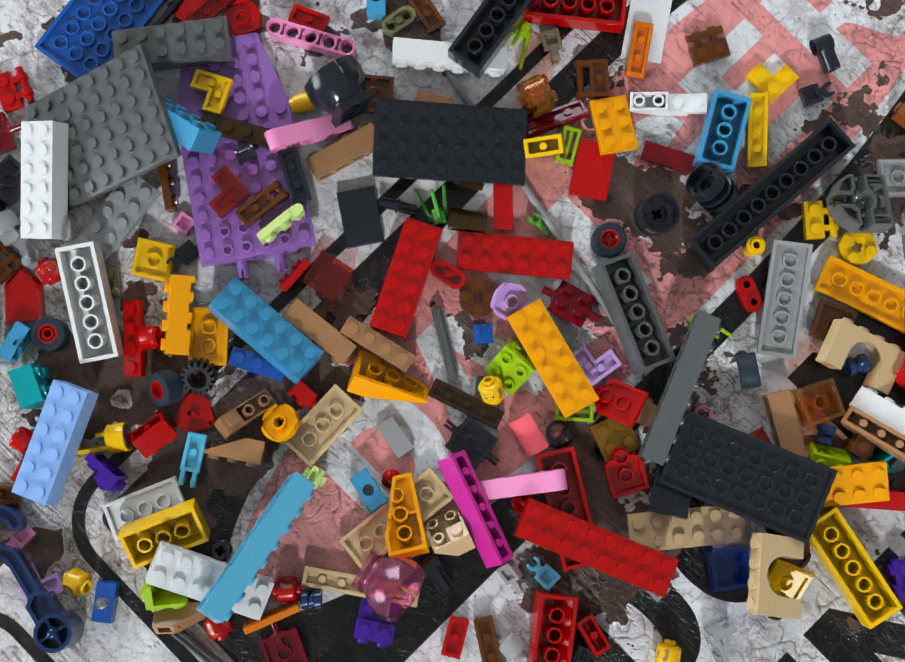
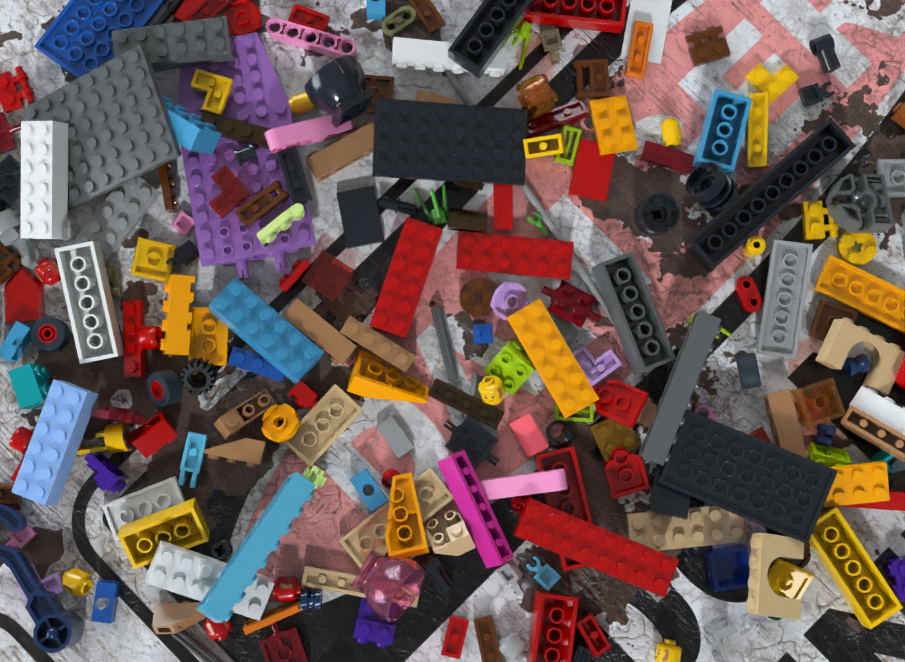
(121, 414): none -> dark red plate
(158, 598): lime bracket -> none
(199, 416): red piece -> none
(448, 274): red plate -> none
(613, 236): black wheel -> none
(668, 104): white slope -> none
(671, 132): none -> yellow brick
(859, 447): reddish brown brick -> none

